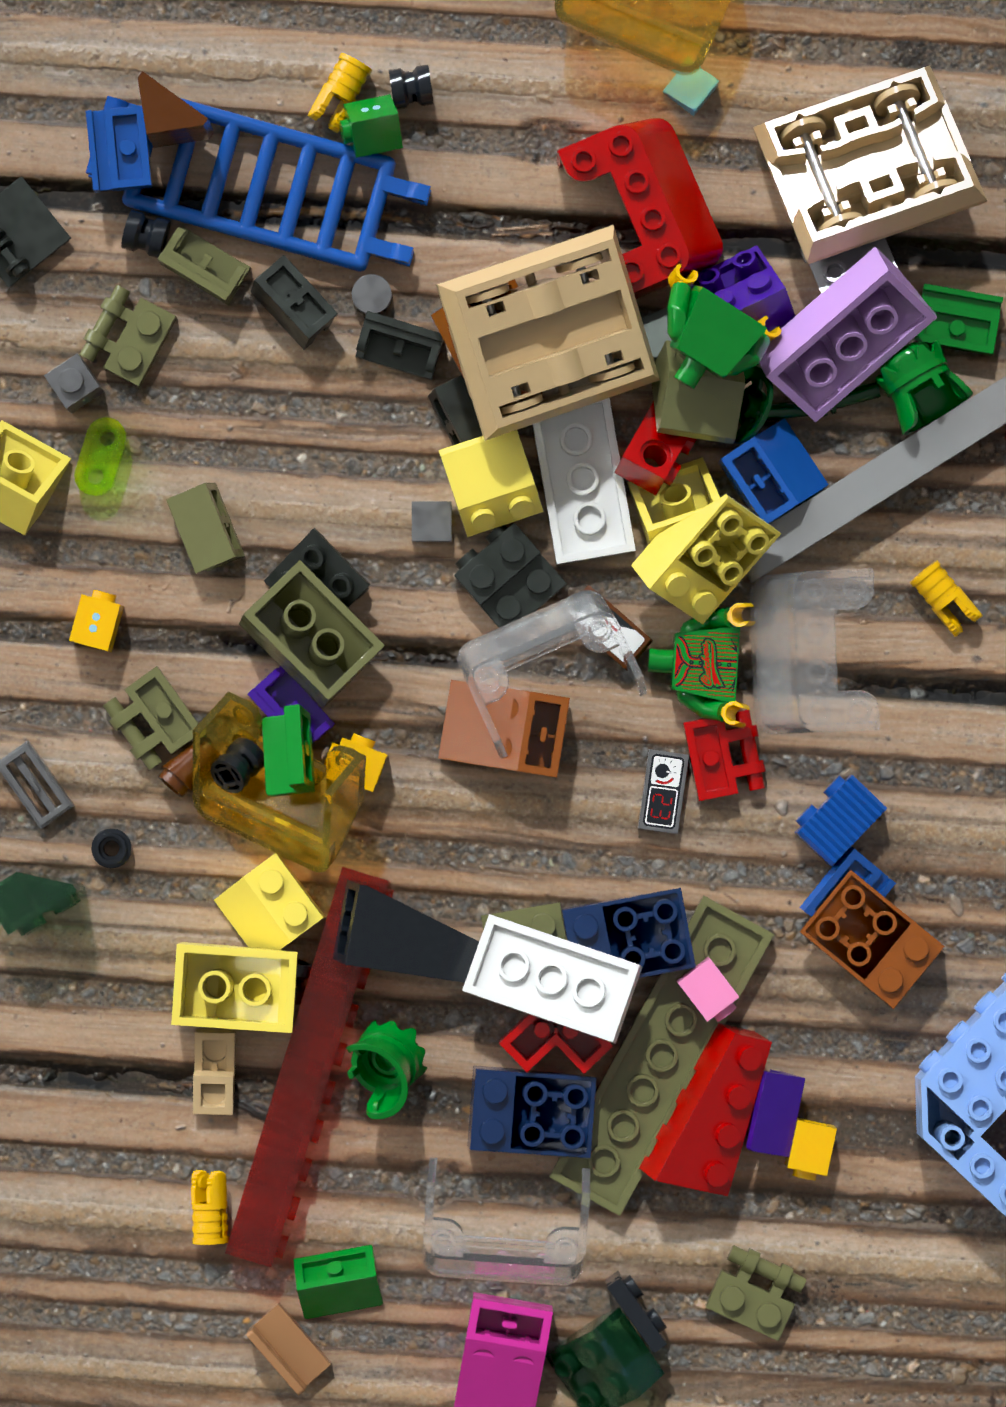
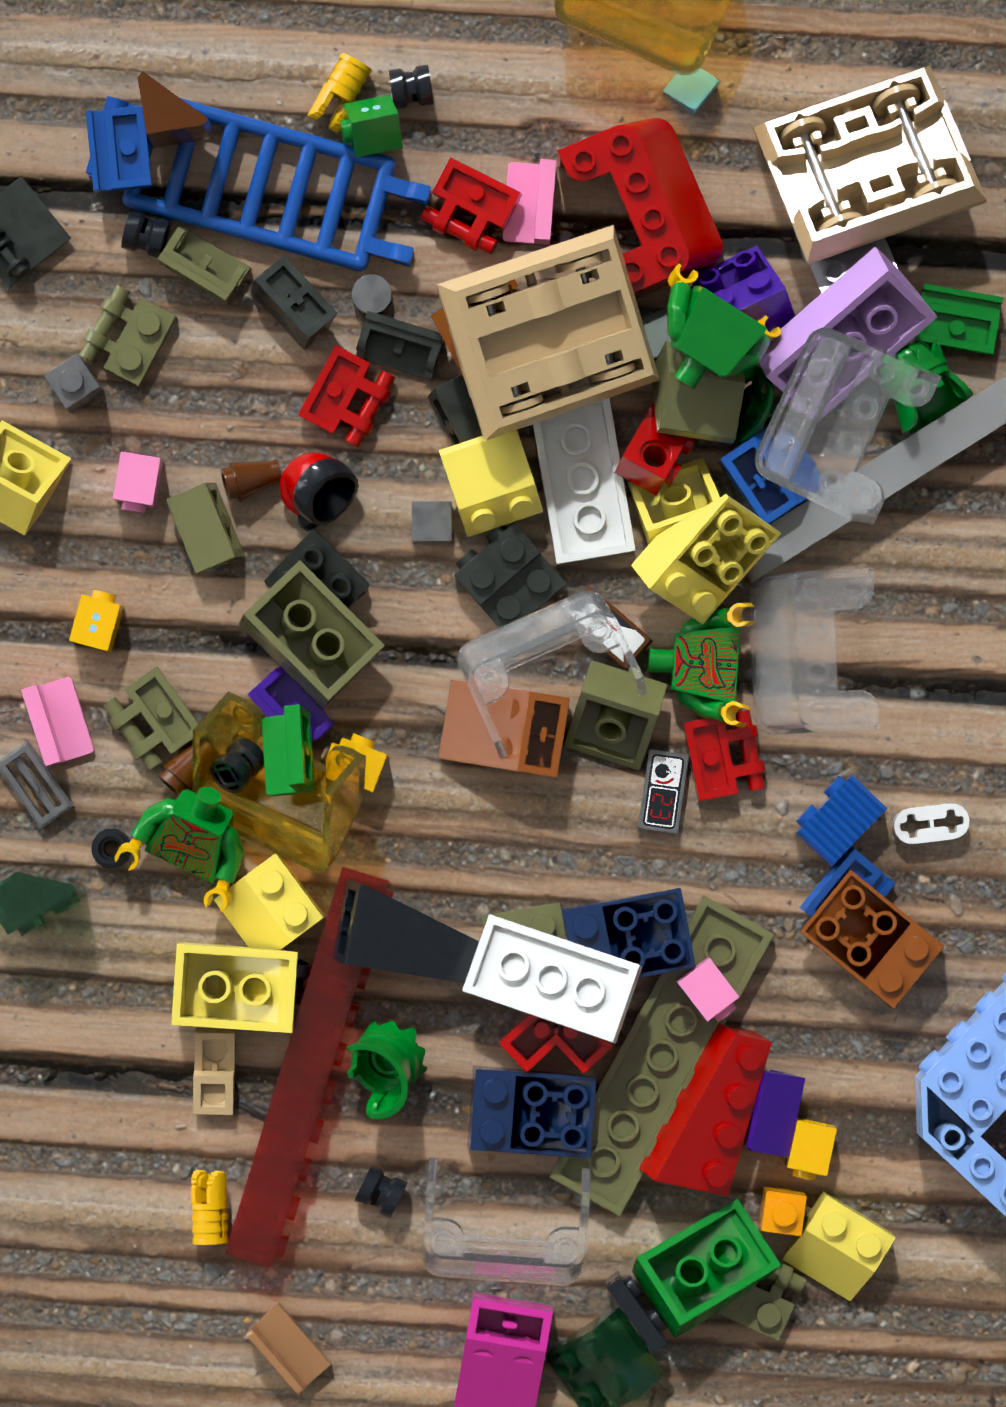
(58, 721): none -> bright pink panel
(101, 457): clear neon green plate -> none
(138, 482): none -> bright pink brick
(192, 835): none -> green torso
(249, 478): none -> reddish brown cone
(317, 489): none -> black piece
(335, 390): none -> red plate
(337, 1282): green panel -> none
(381, 1191): none -> black wheel
(476, 194): none -> red plate
(533, 214): none -> bright pink panel
(613, 717): none -> olive slope
(705, 1267): none -> green slope
(782, 1211): none -> light orange brick
(831, 418): none -> clear windscreen
(838, 1246): none -> light yellow slope
(931, 833): none -> white beam
(939, 591): yellow hinge -> none

